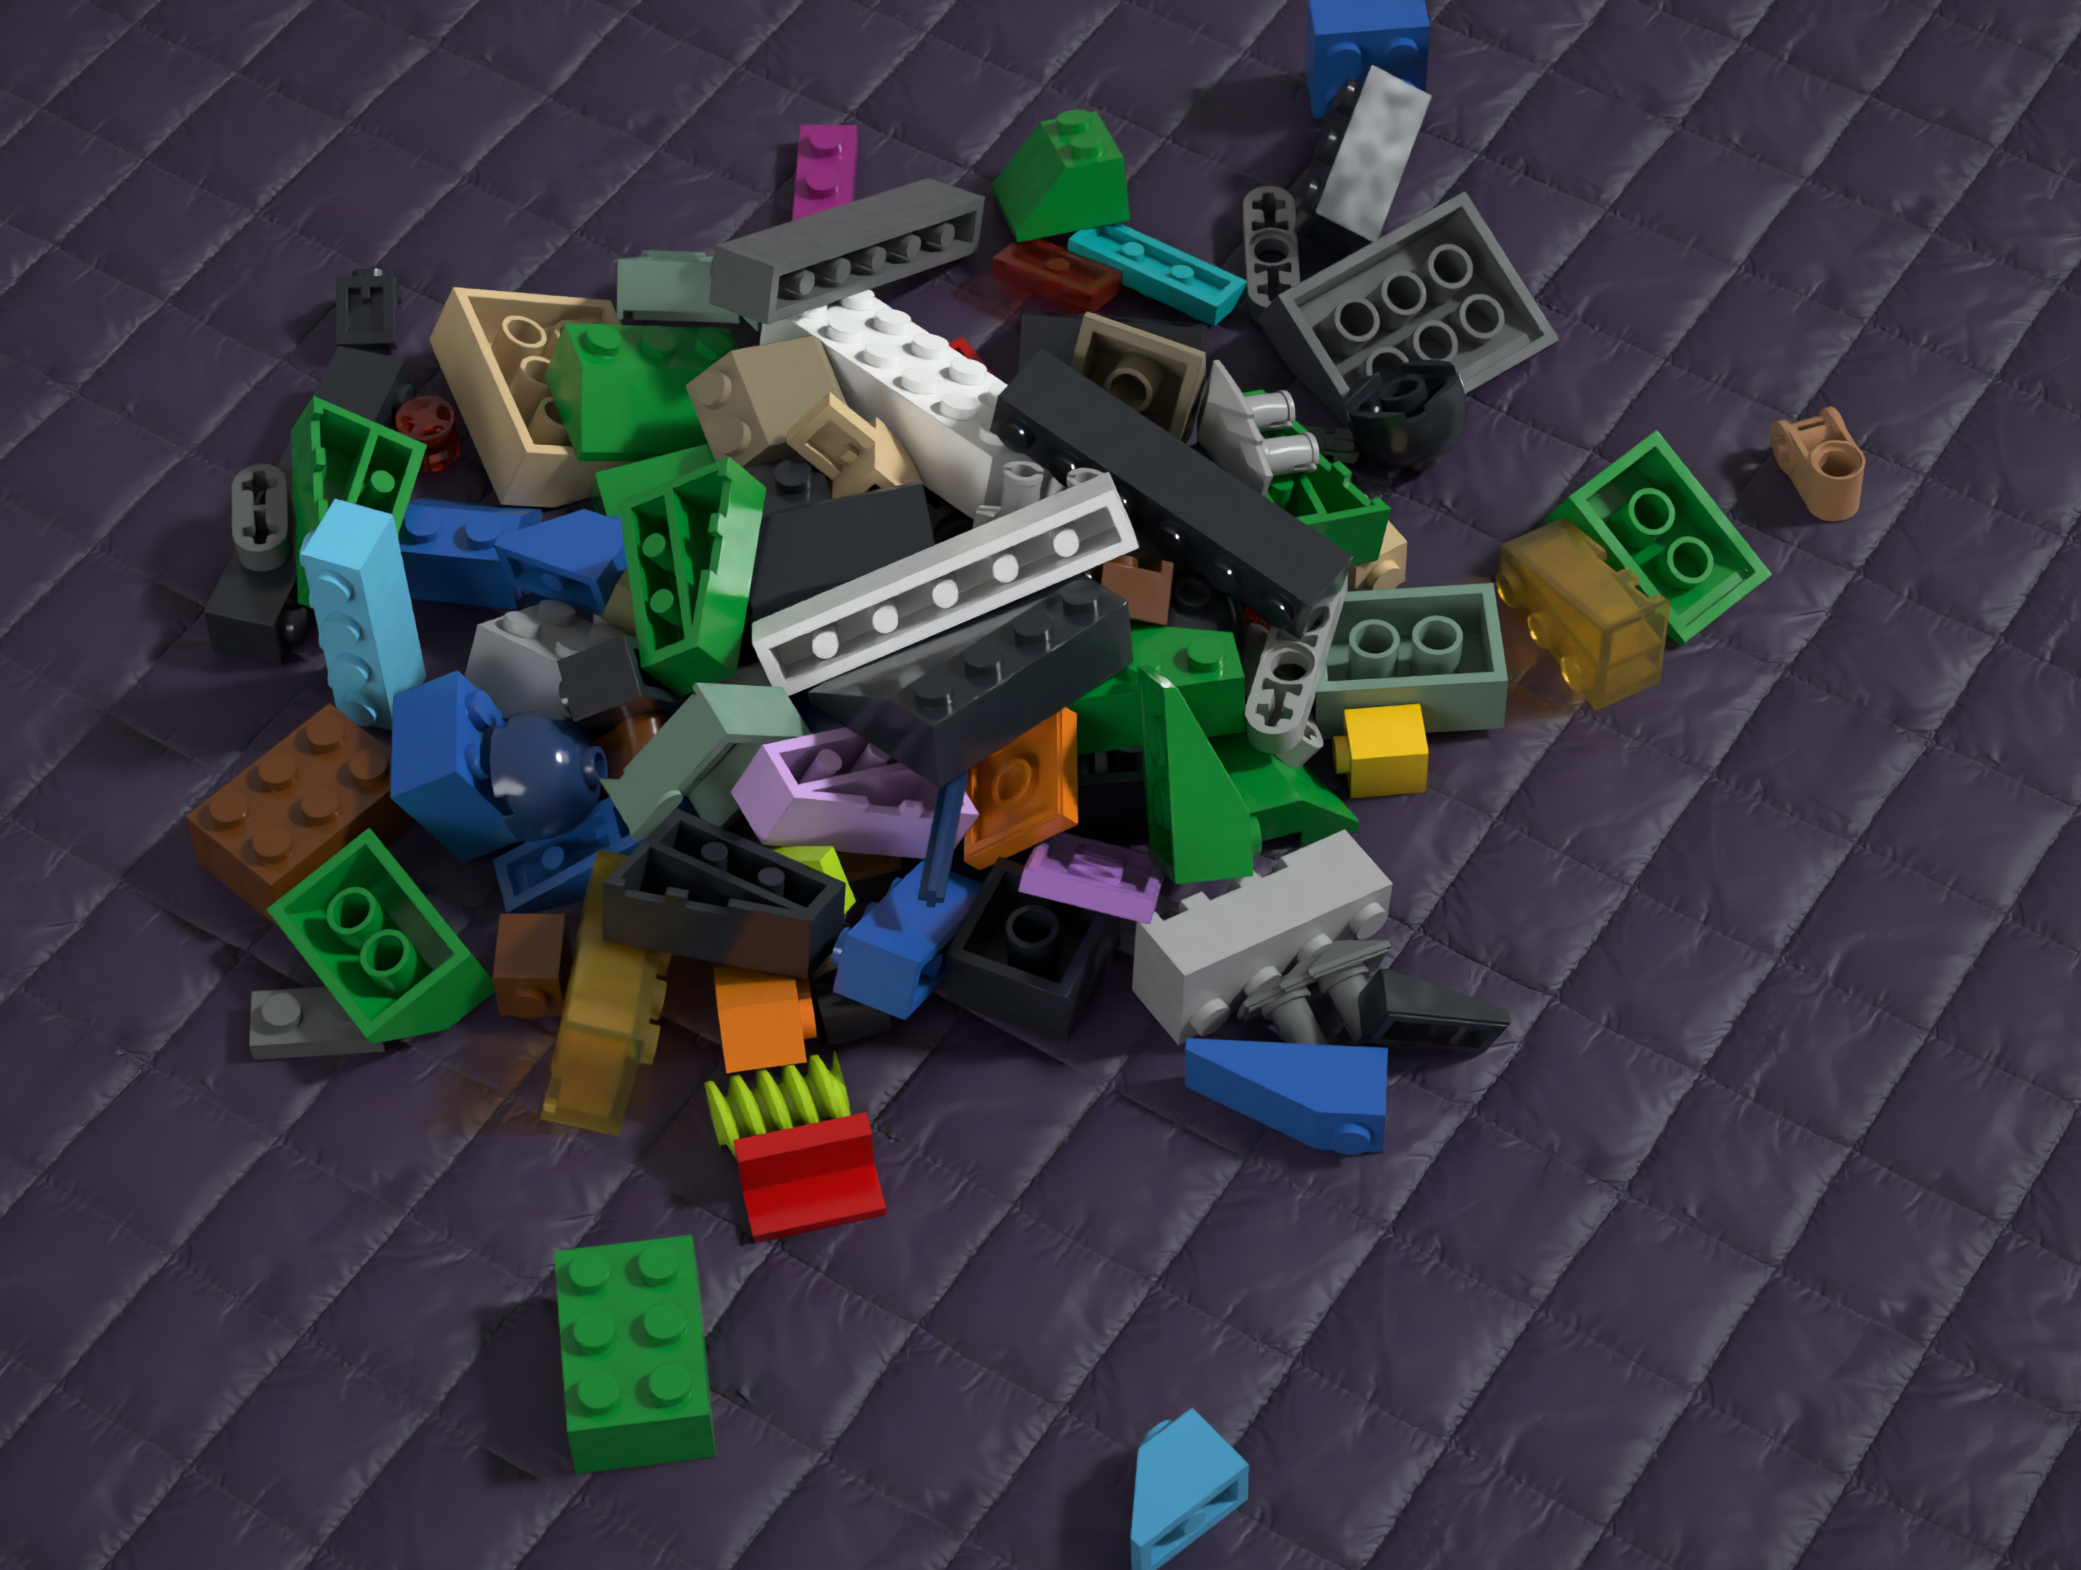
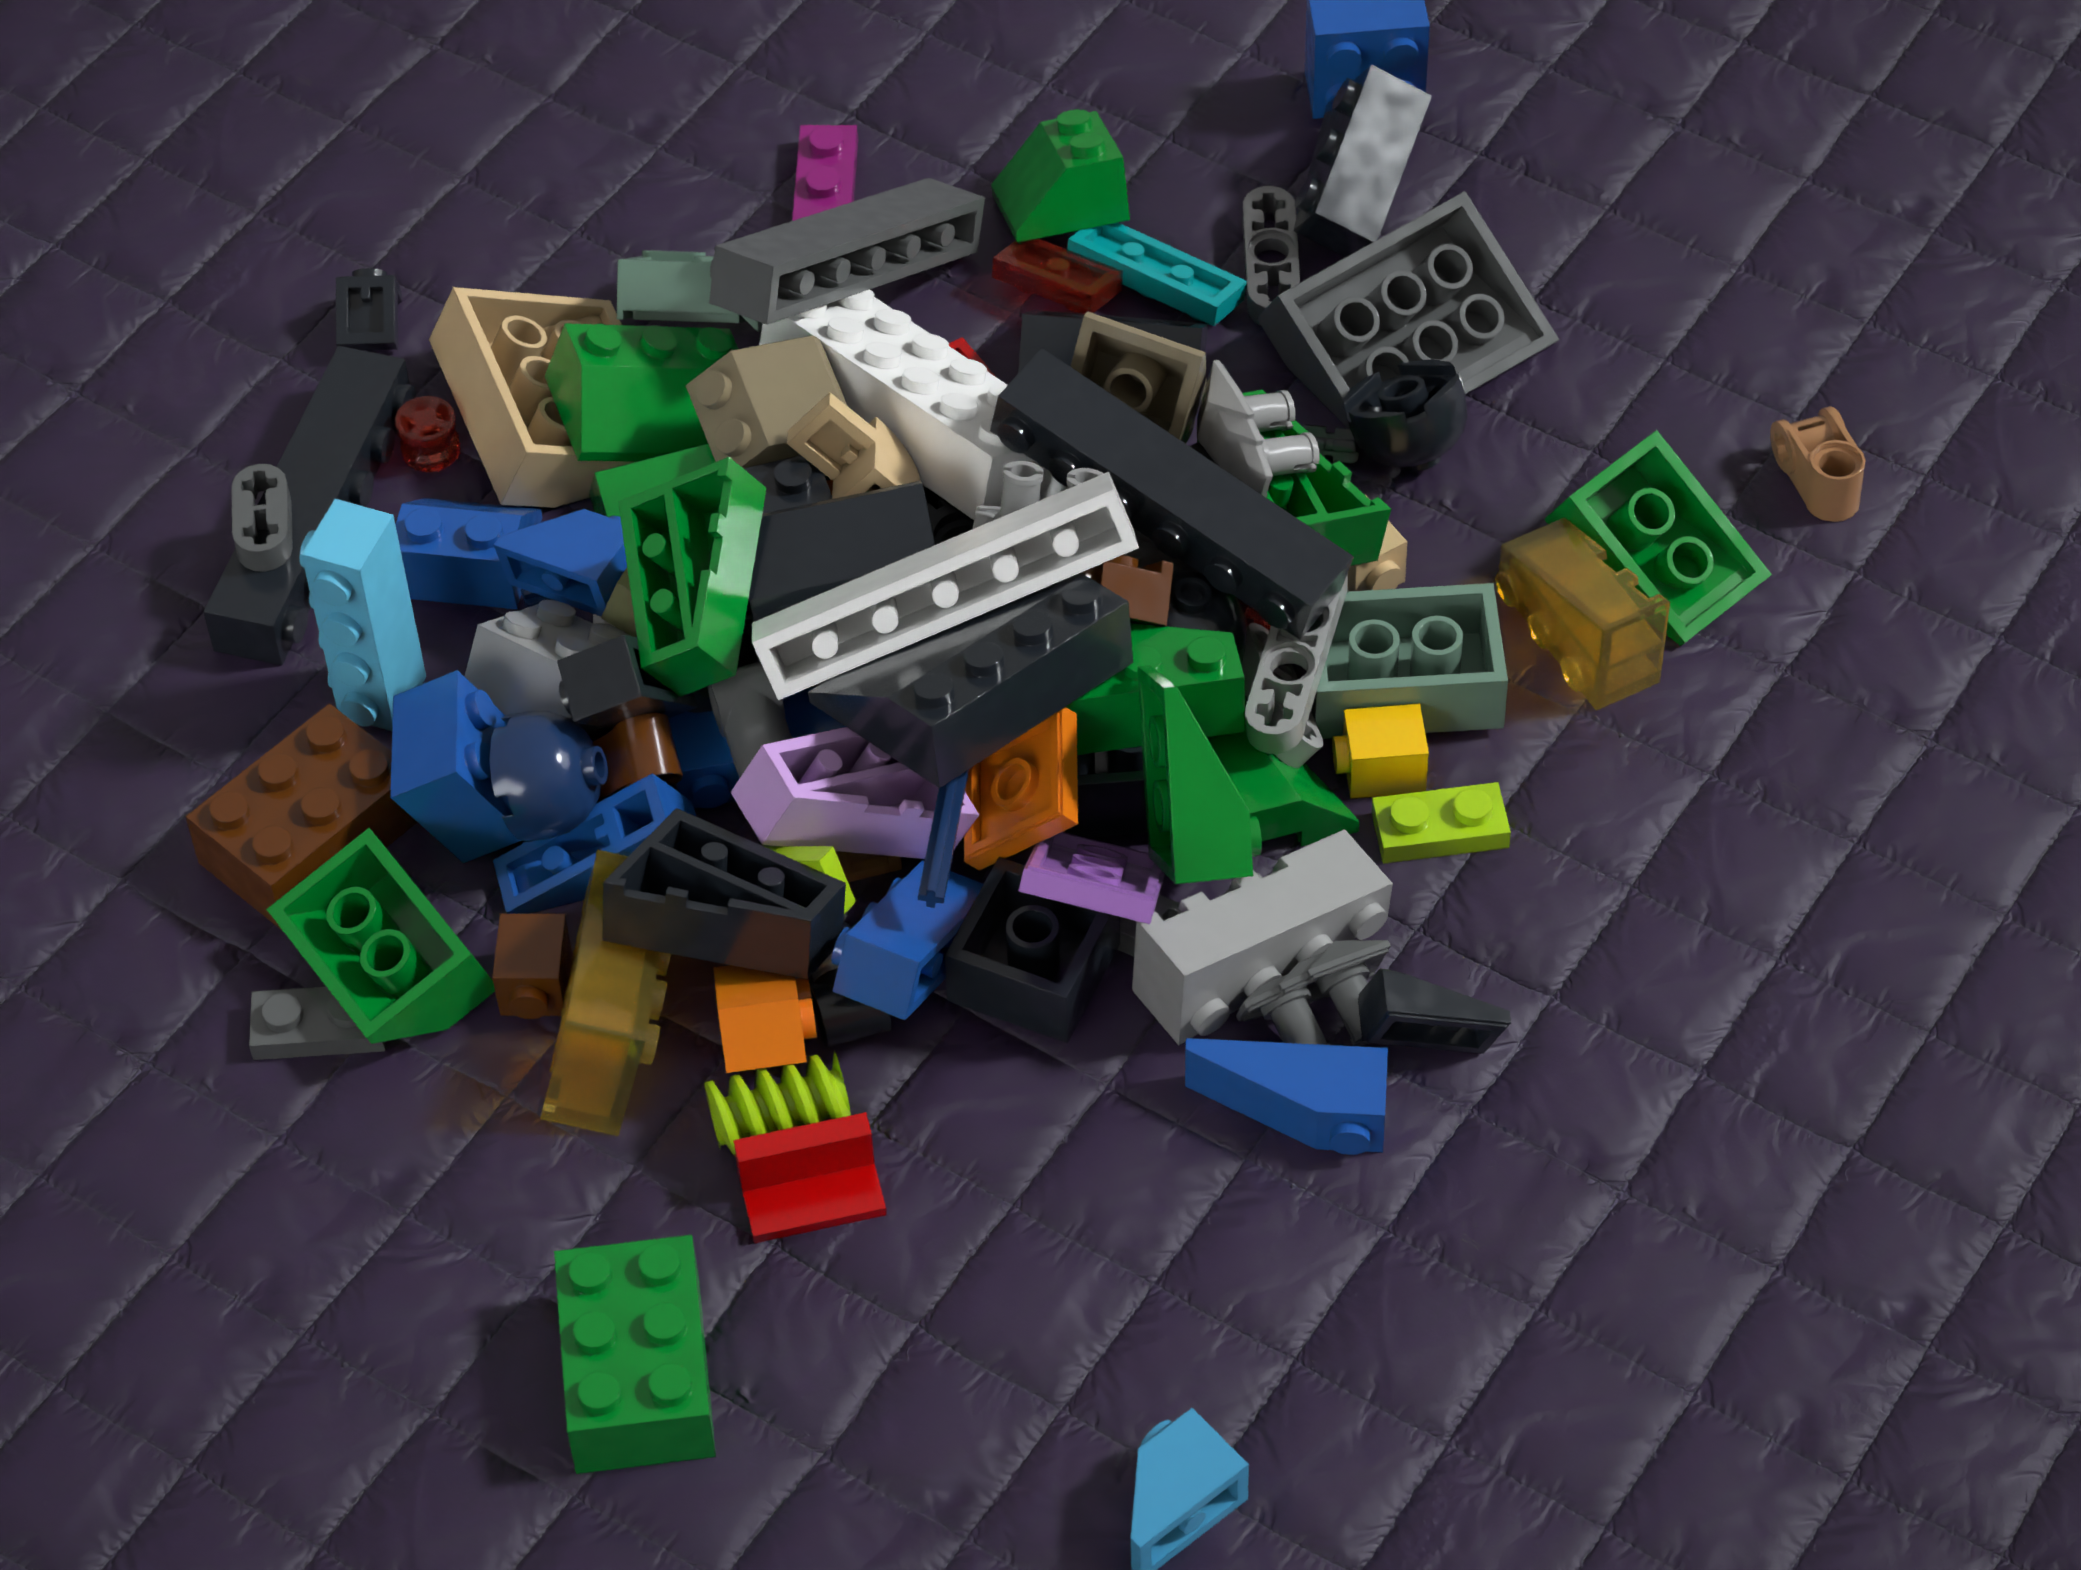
(348, 461): green wedge -> none
(702, 755): sand green piece -> none
(1440, 822): none -> lime plate

